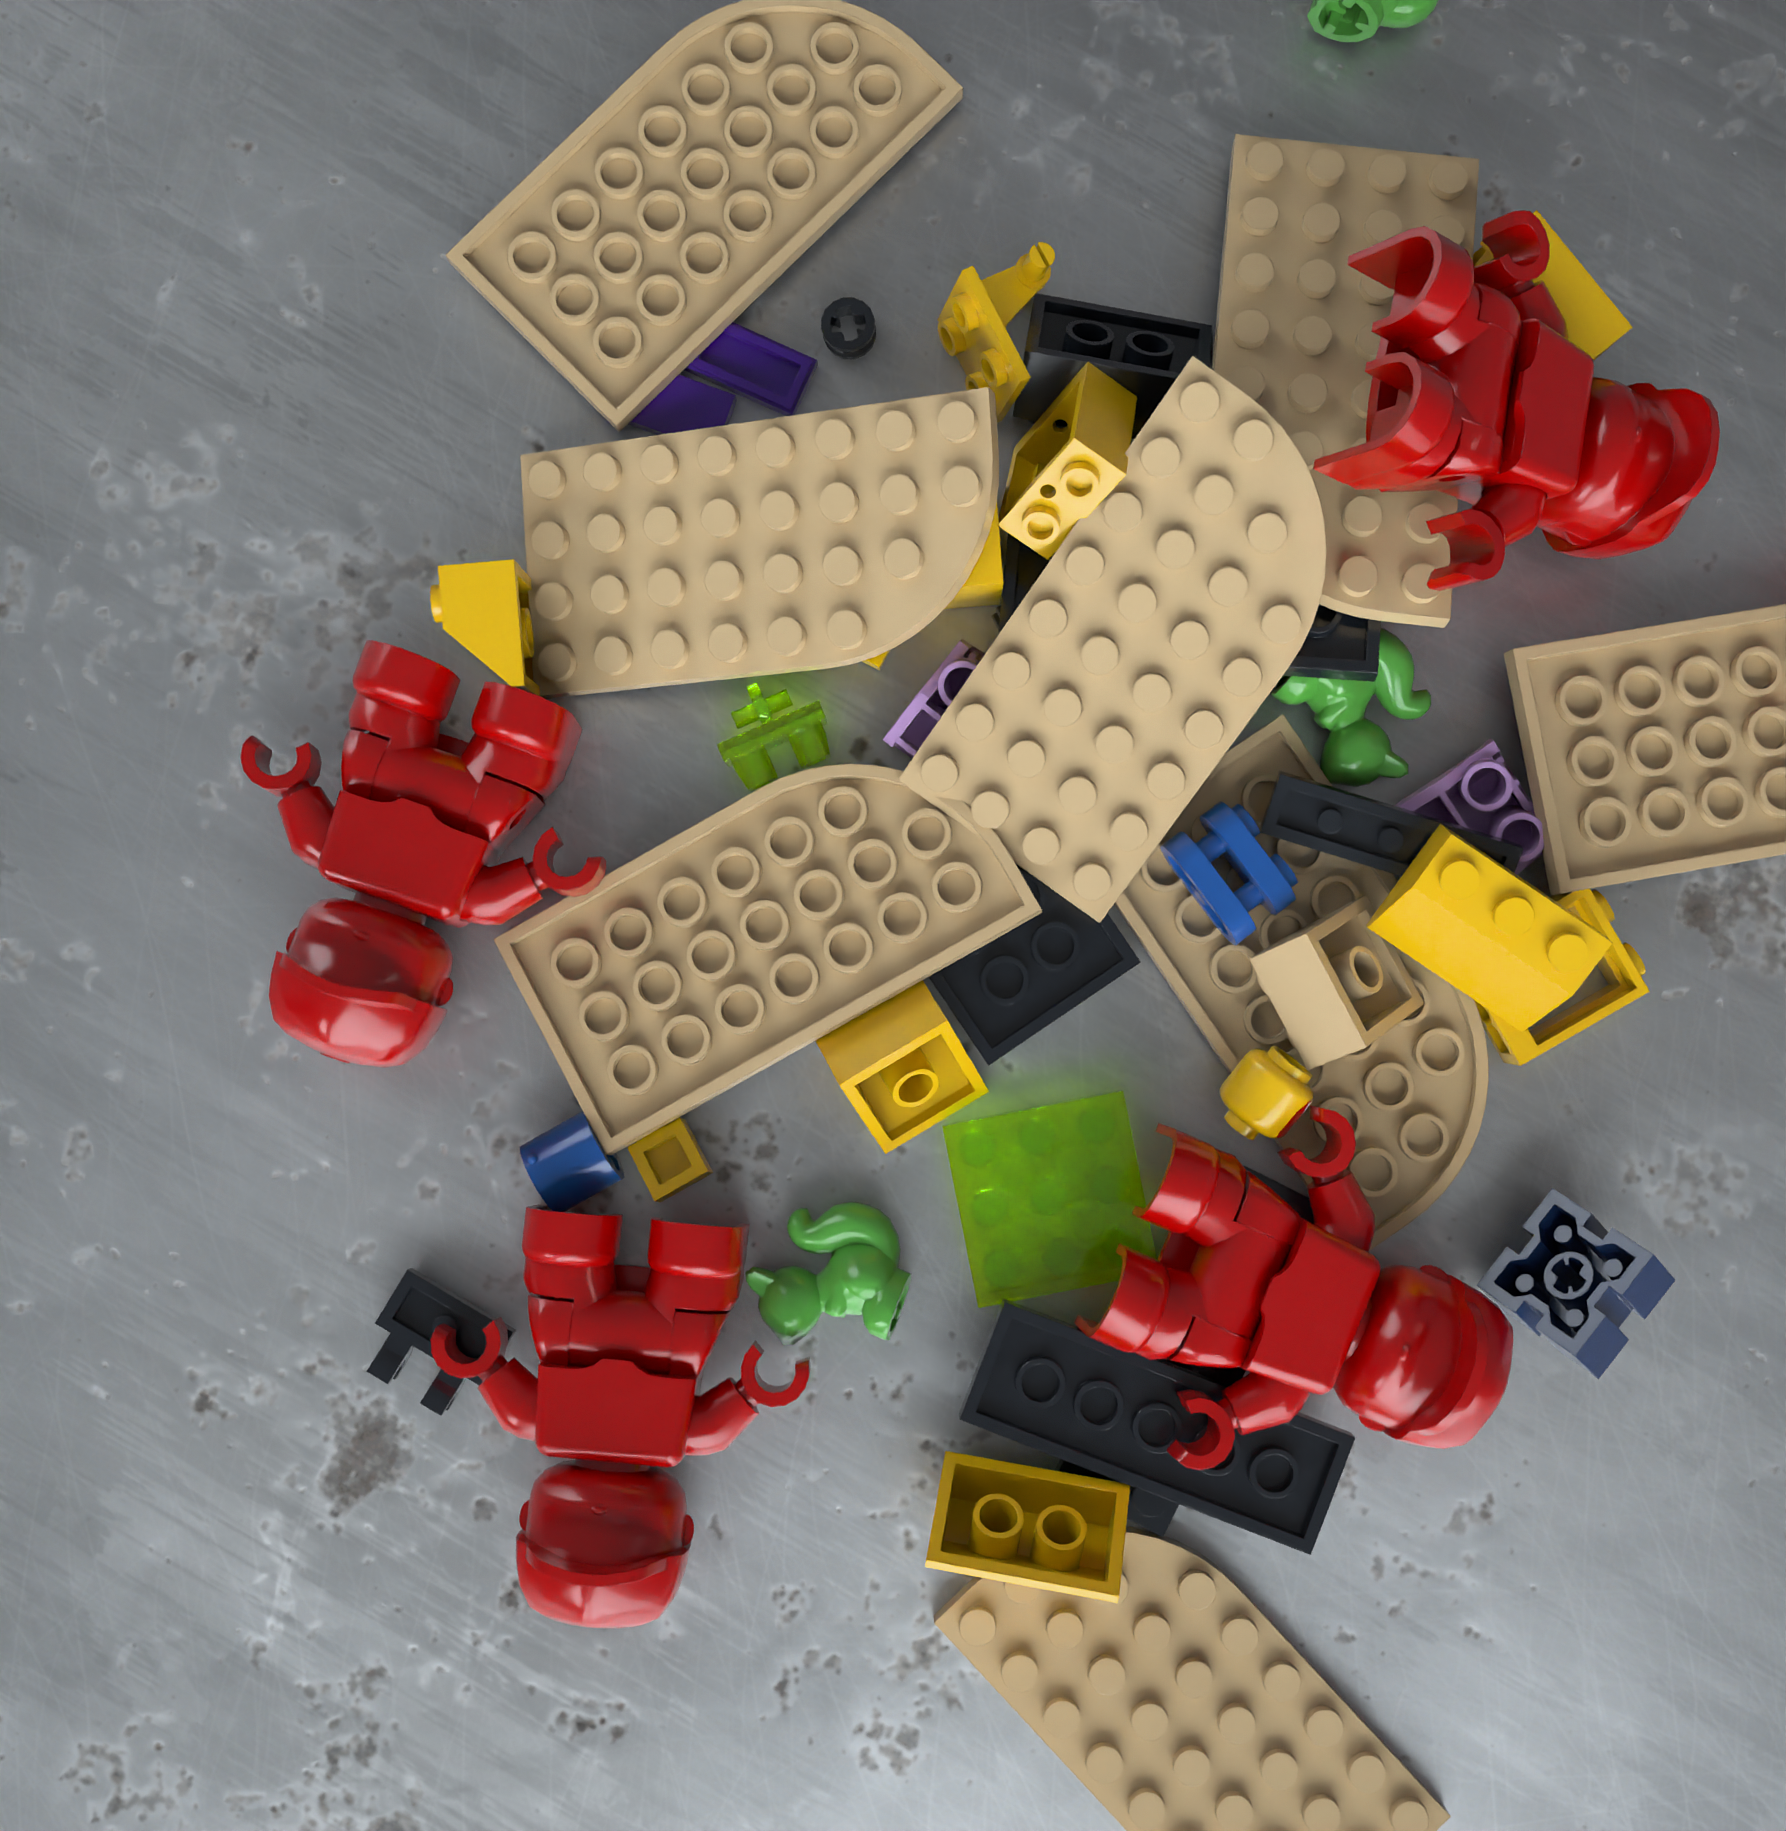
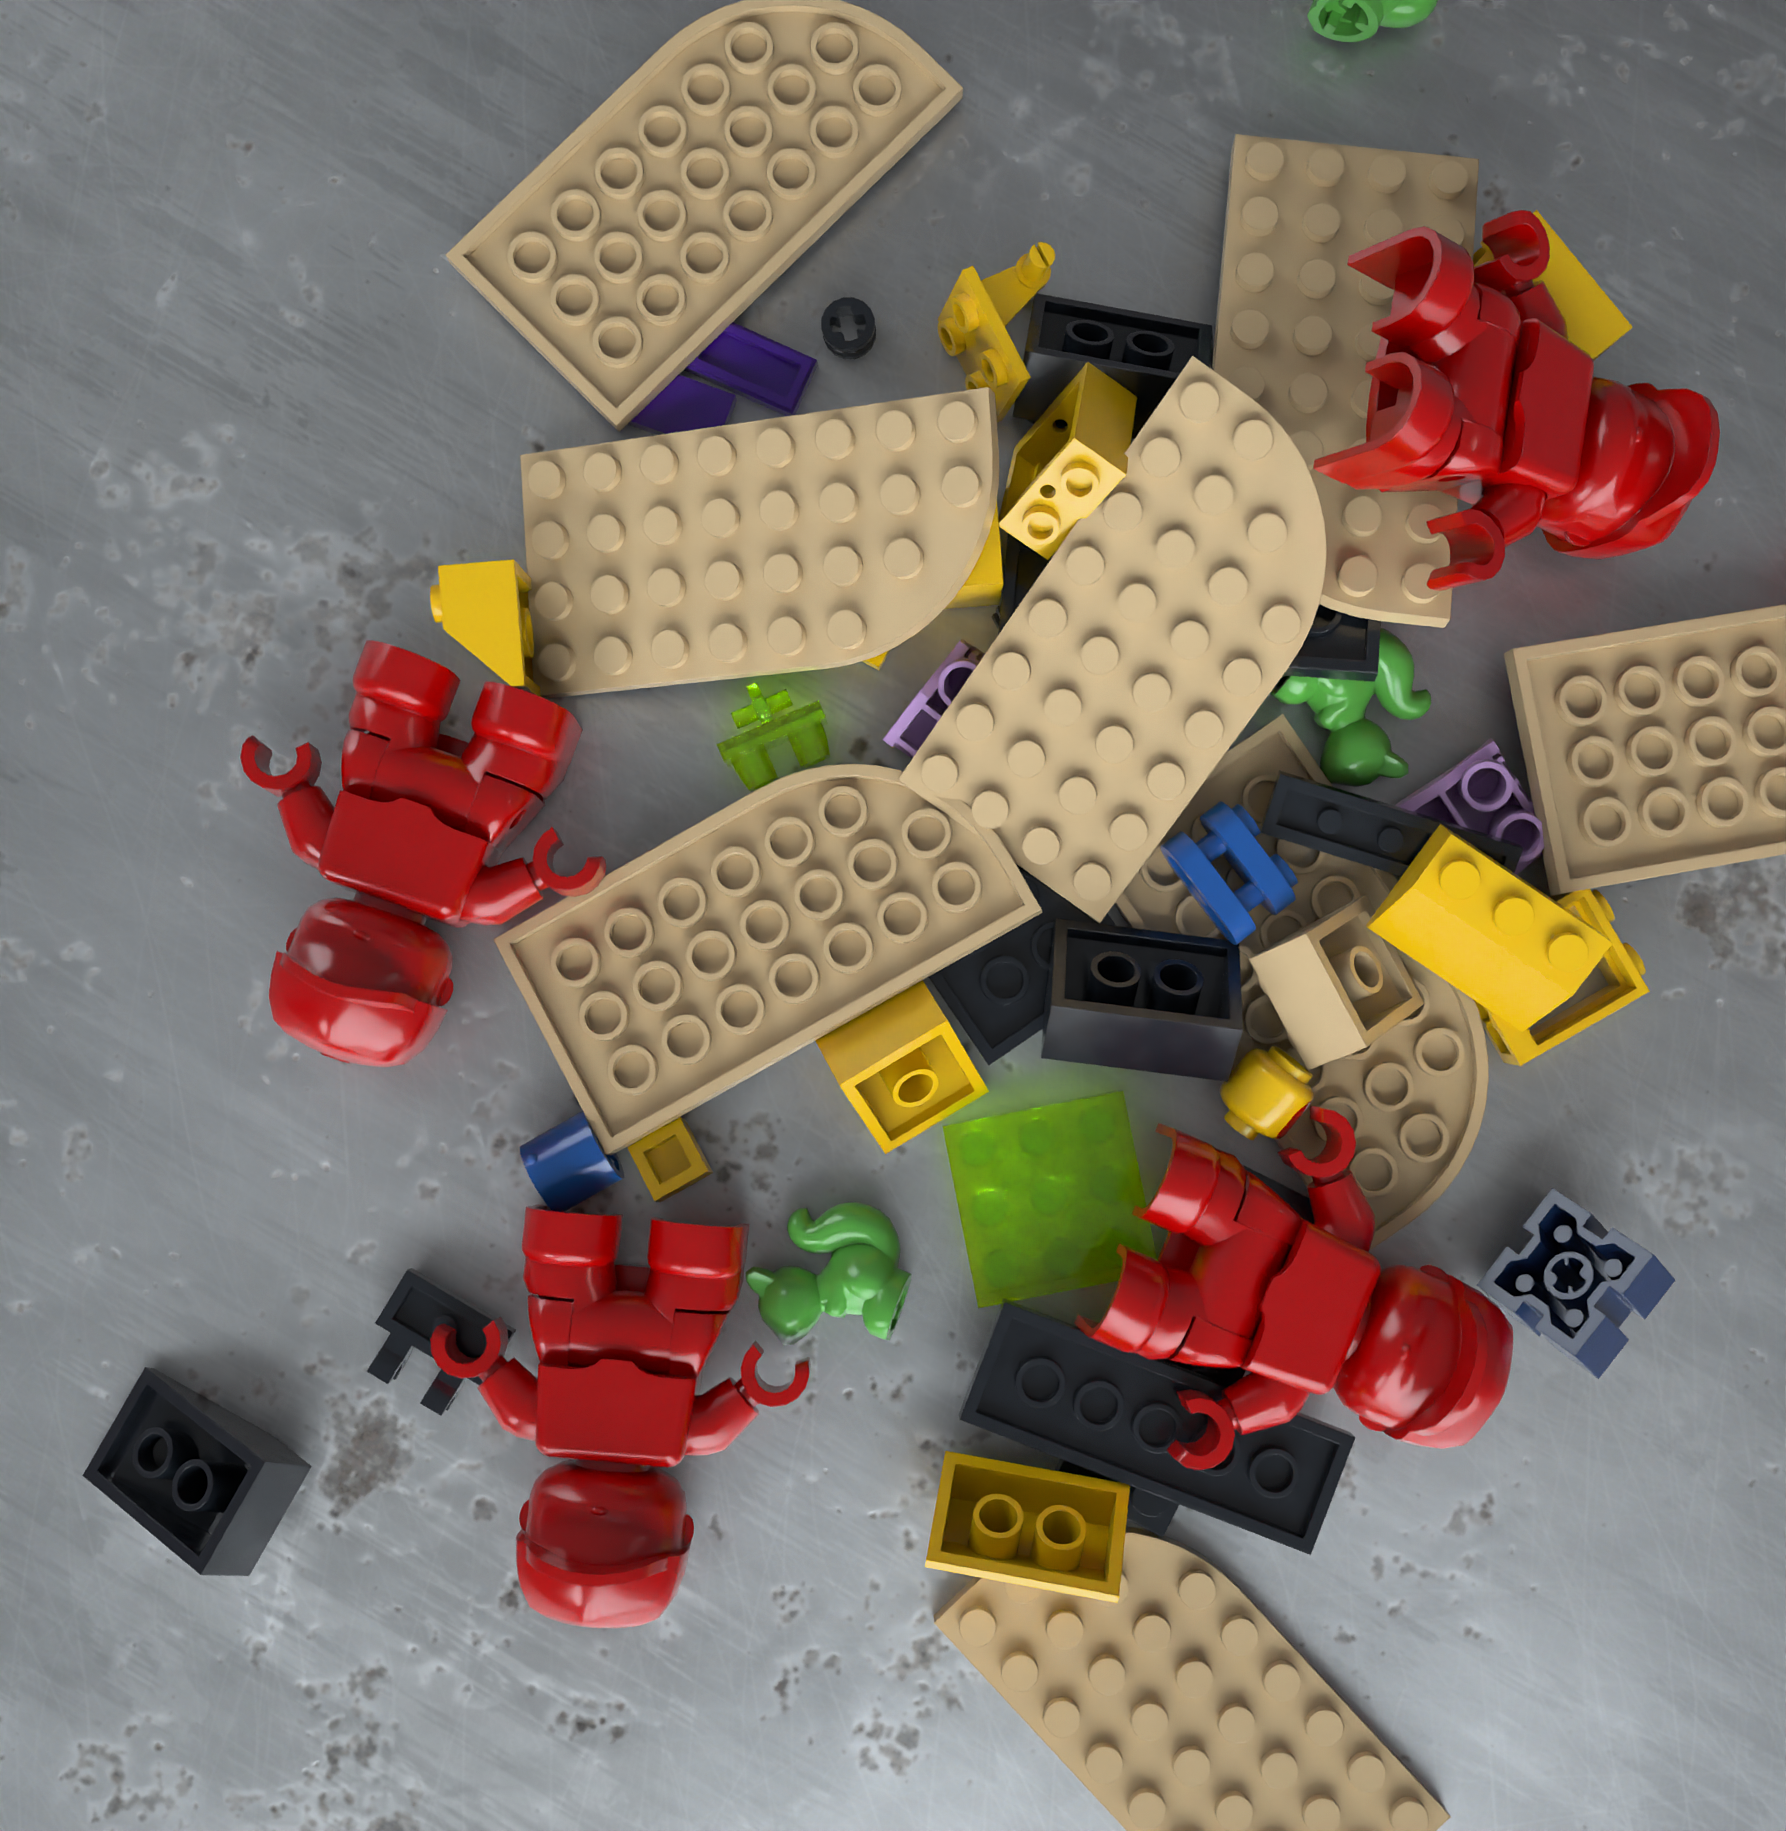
(196, 1475): none -> black slope
(1142, 1000): none -> black slope

